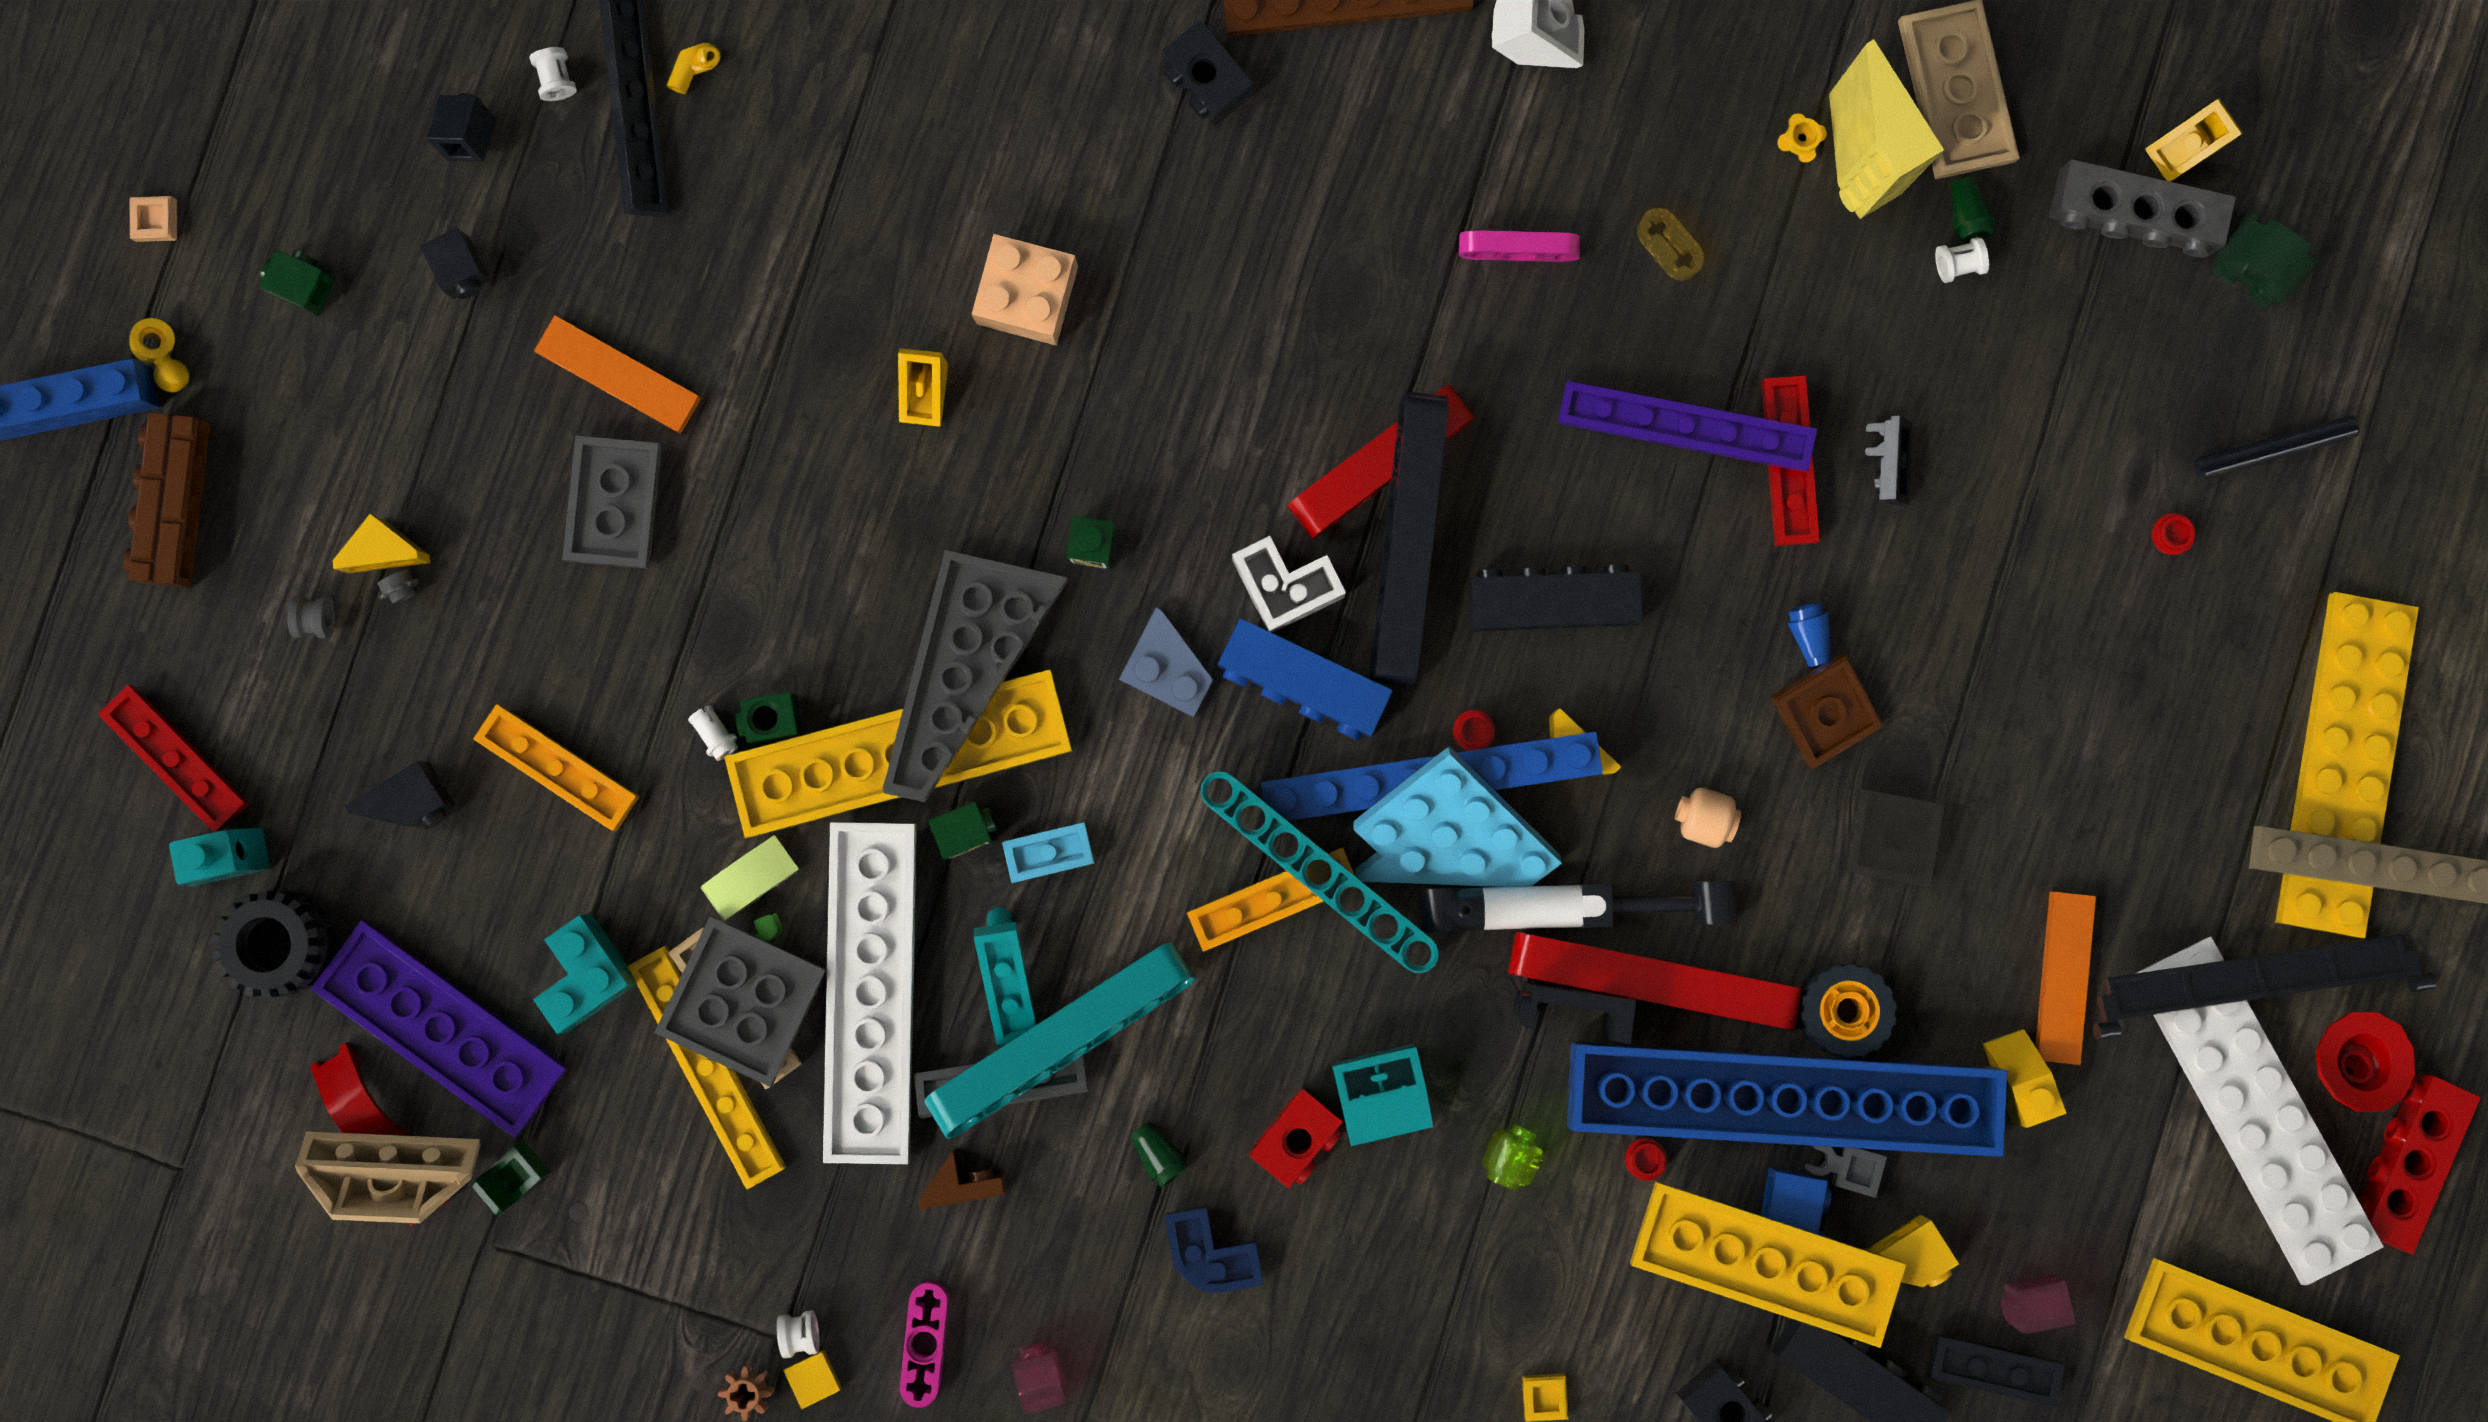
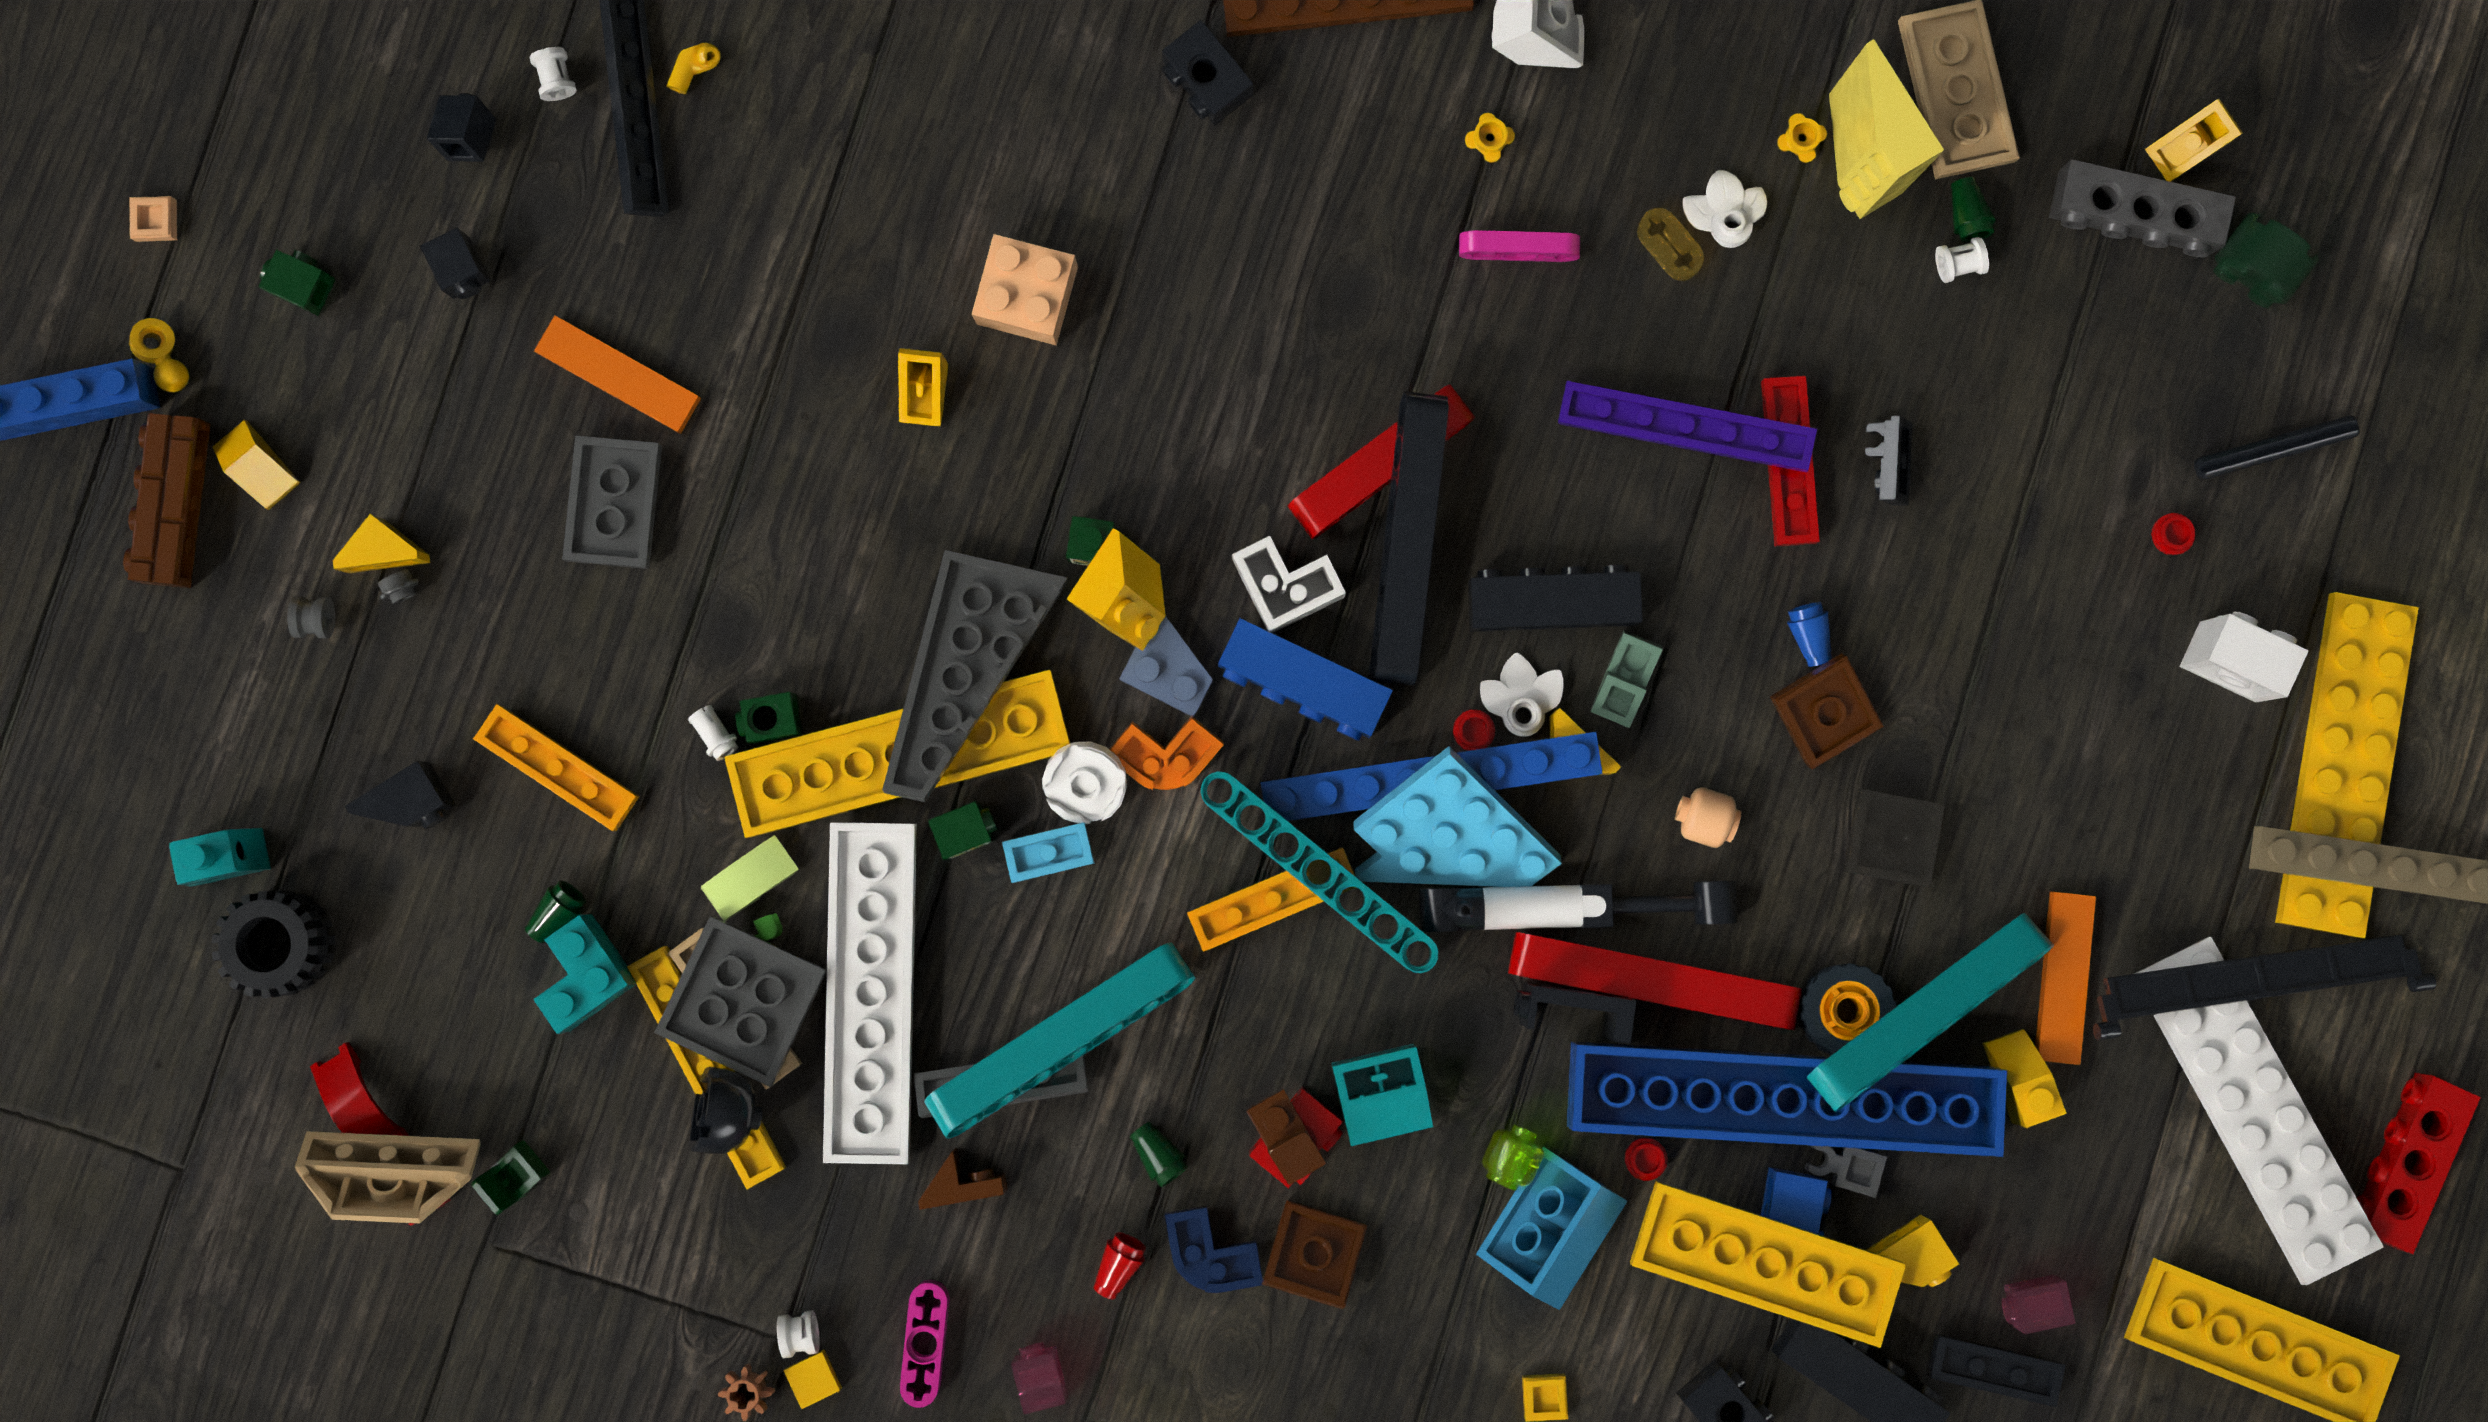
(173, 758): red plate -> none
(254, 465): none -> yellow slope
(439, 1028): dark purple plate -> none
(557, 908): none -> dark green cone
(723, 1112): none -> black cylinder
(1004, 976): teal piece -> none
(1084, 782): none -> white tile
(1119, 1263): none -> red cone
(1122, 591): none -> yellow slope
(1170, 765): none -> orange plate
(1286, 1136): none -> reddish brown slope
(1314, 1254): none -> reddish brown tile
(1490, 125): none -> yellow plate
(1522, 689): none -> white plate
(1551, 1230): none -> dark azure slope
(1626, 679): none -> sand green slope
(1725, 203): none -> white plate
(1929, 1012): none -> teal beam
(2244, 657): none -> white brick
(2373, 1053): red hat -> none

